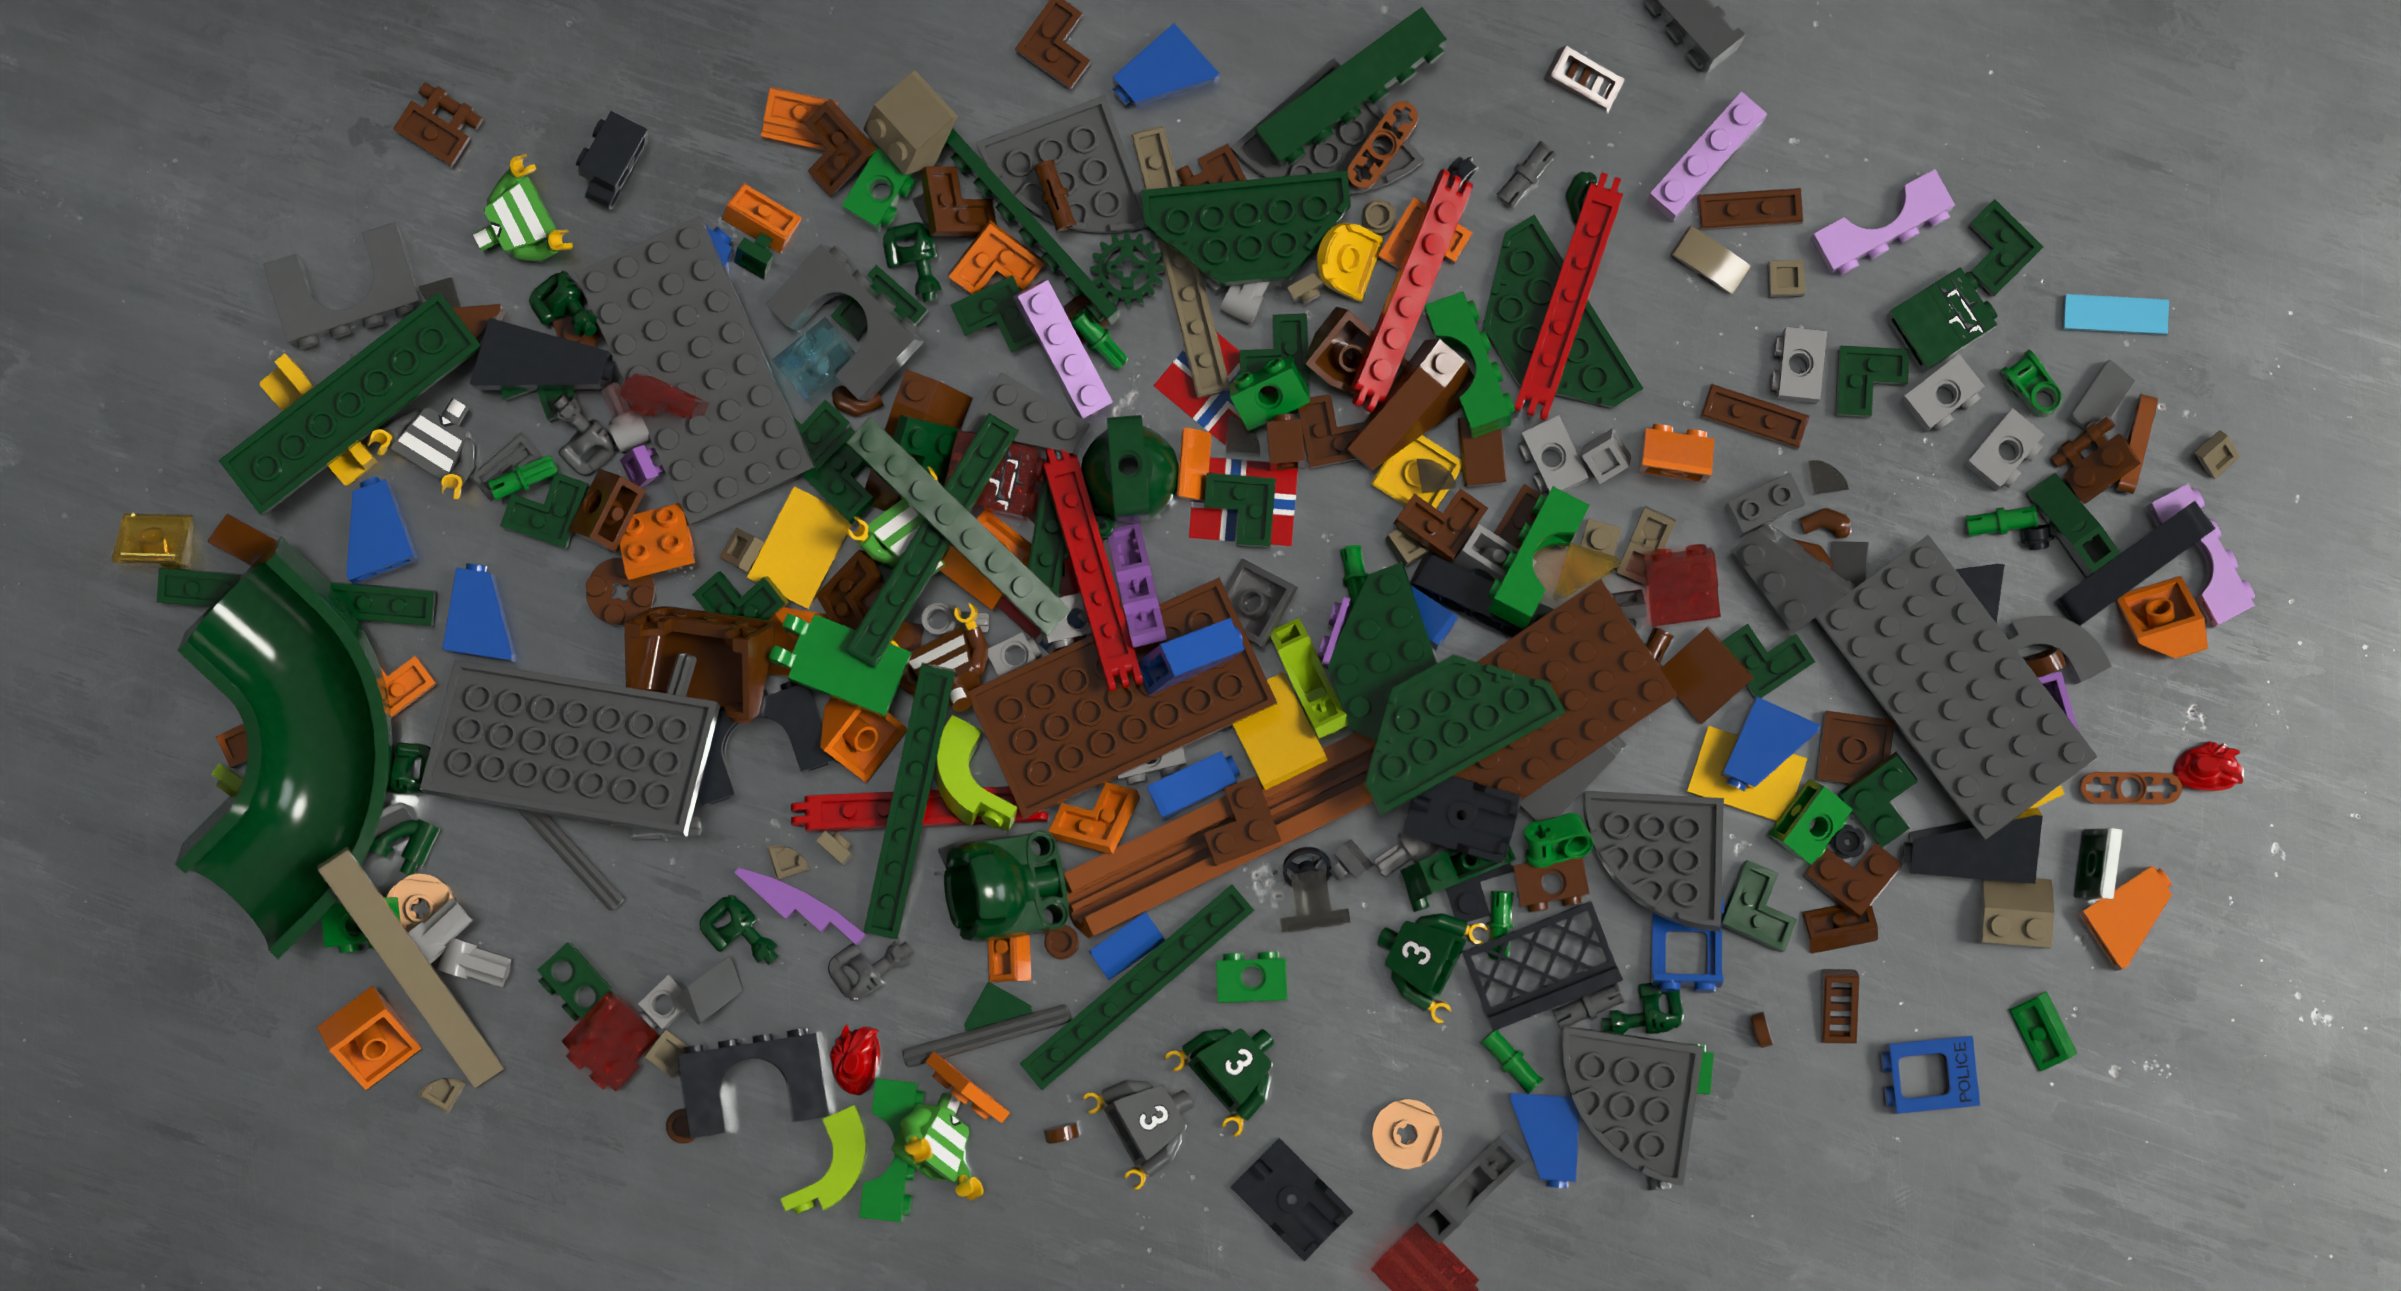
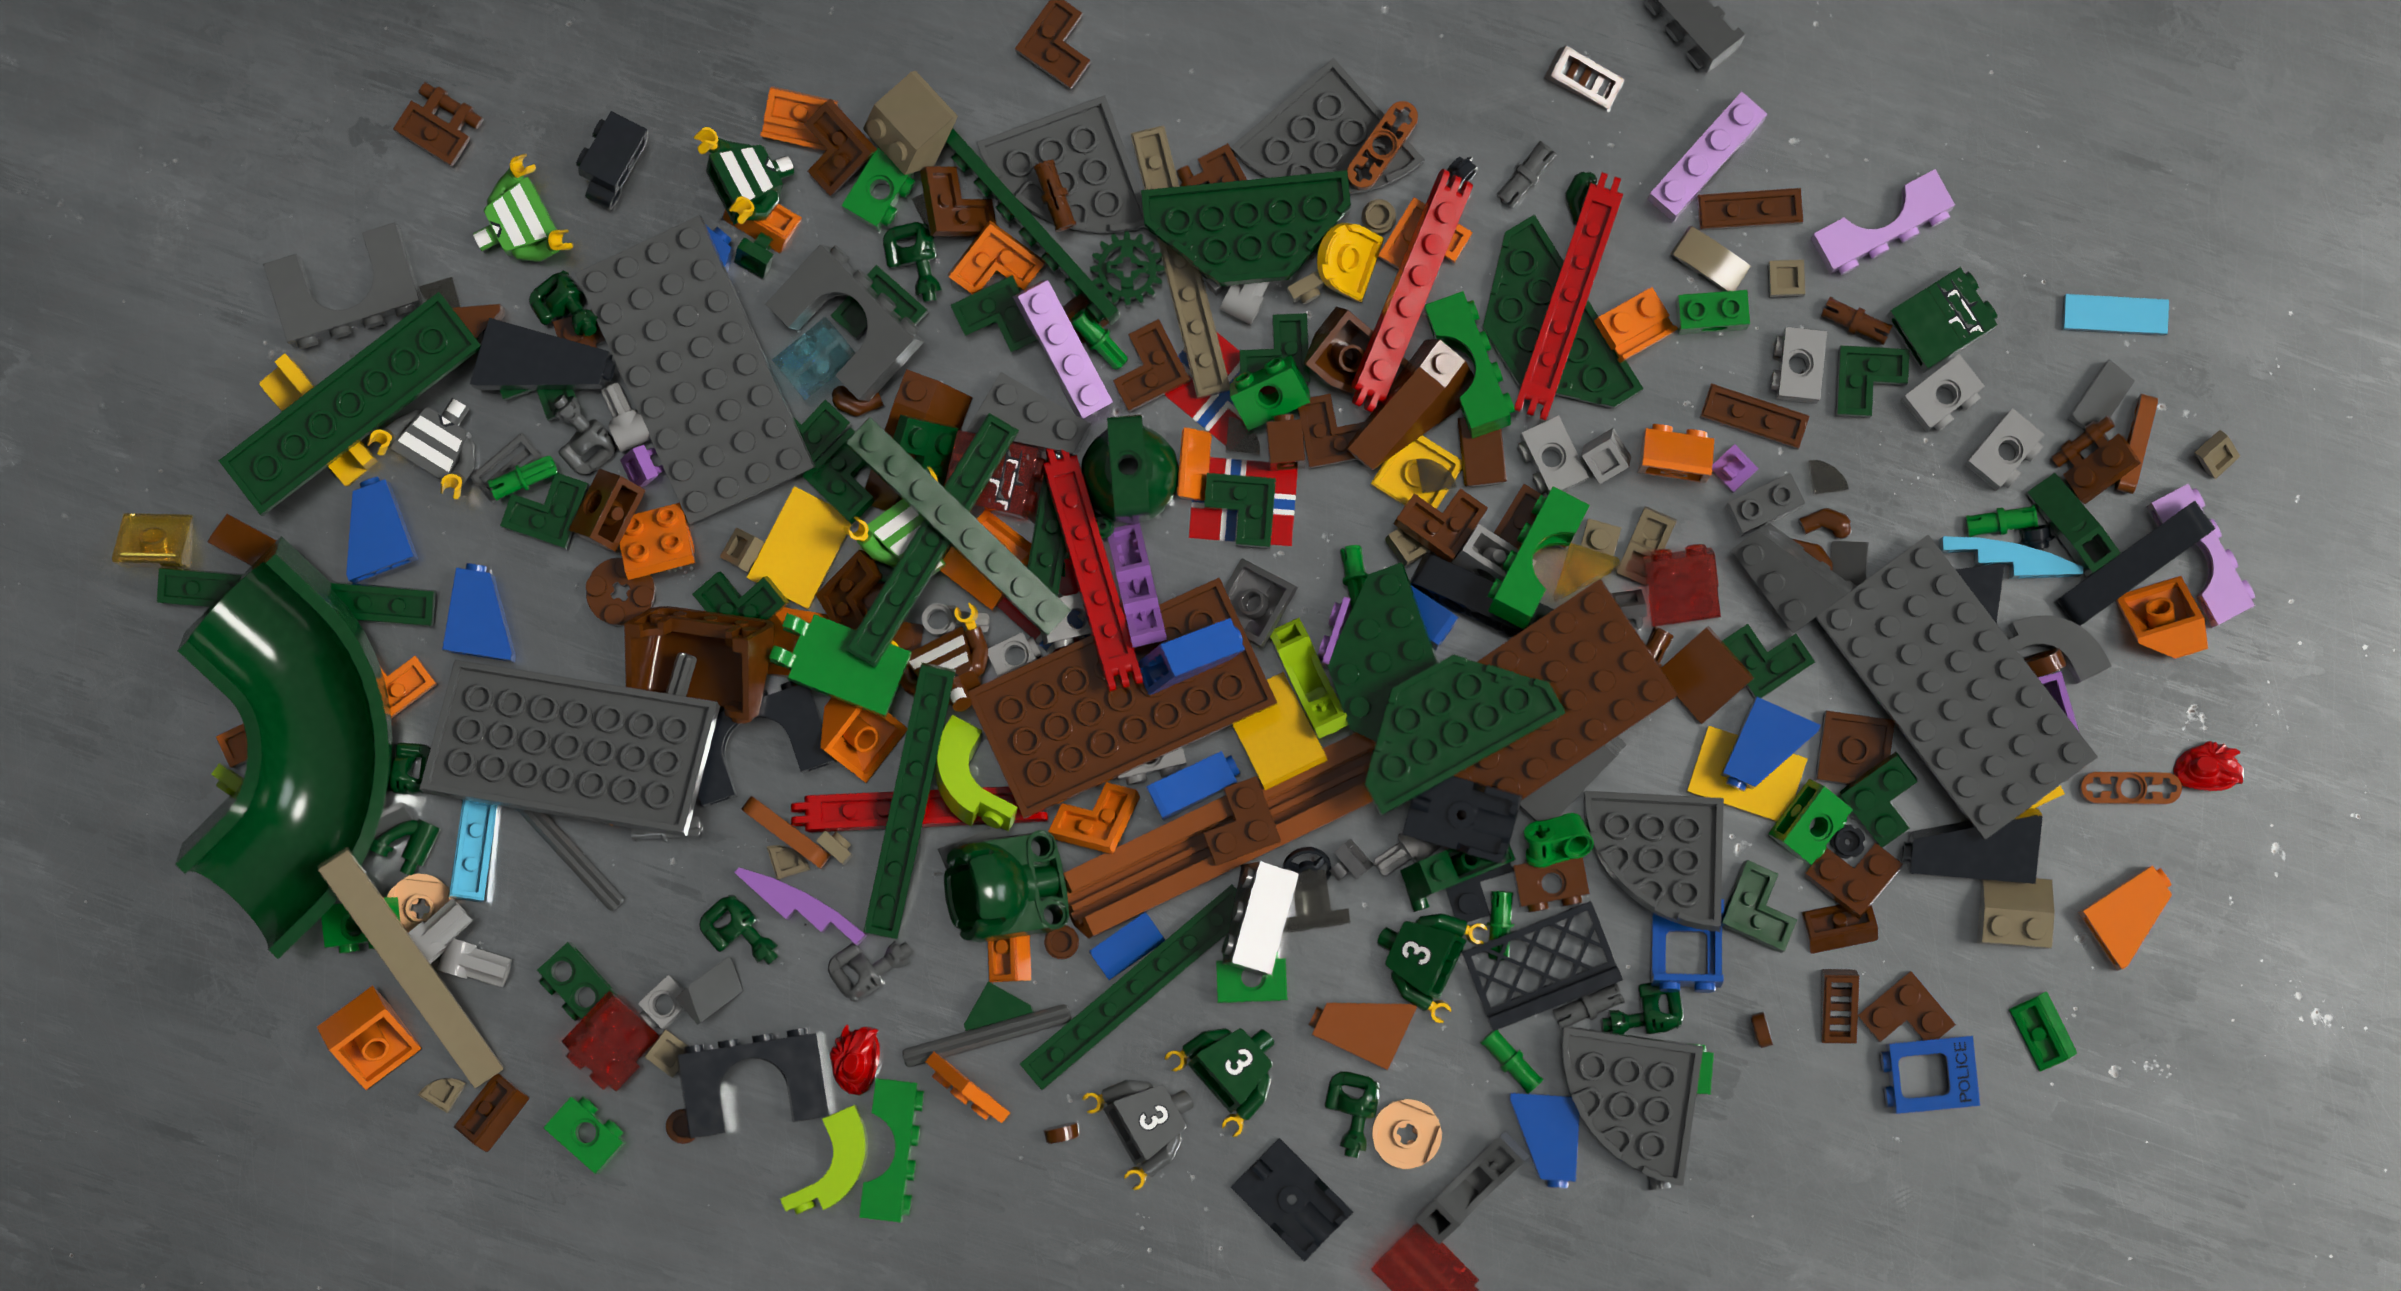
(472, 851): none -> medium azure tile
(491, 1112): none -> reddish brown slope
(565, 1129): none -> green brick
(656, 396): clear red plate -> none
(743, 176): none -> torso
(786, 832): none -> dark orange beam
(936, 1143): bright green torso -> none
(1160, 368): none -> reddish brown plate
(1164, 70): blue slope -> none
(1258, 917): none -> wedge
(1351, 87): dark green brick -> none
(1360, 1107): none -> dark green piece
(1364, 1029): none -> dark orange slope
(1635, 324): none -> orange plate
(1712, 312): none -> green brick
(1733, 468): none -> medium lavender tile
(1856, 320): none -> reddish brown pin
(1906, 1002): none -> reddish brown plate
(2011, 247): dark green plate -> none
(2022, 560): none -> medium azure slope
(2031, 383): green piece -> none
(2098, 864): dark green tile -> none

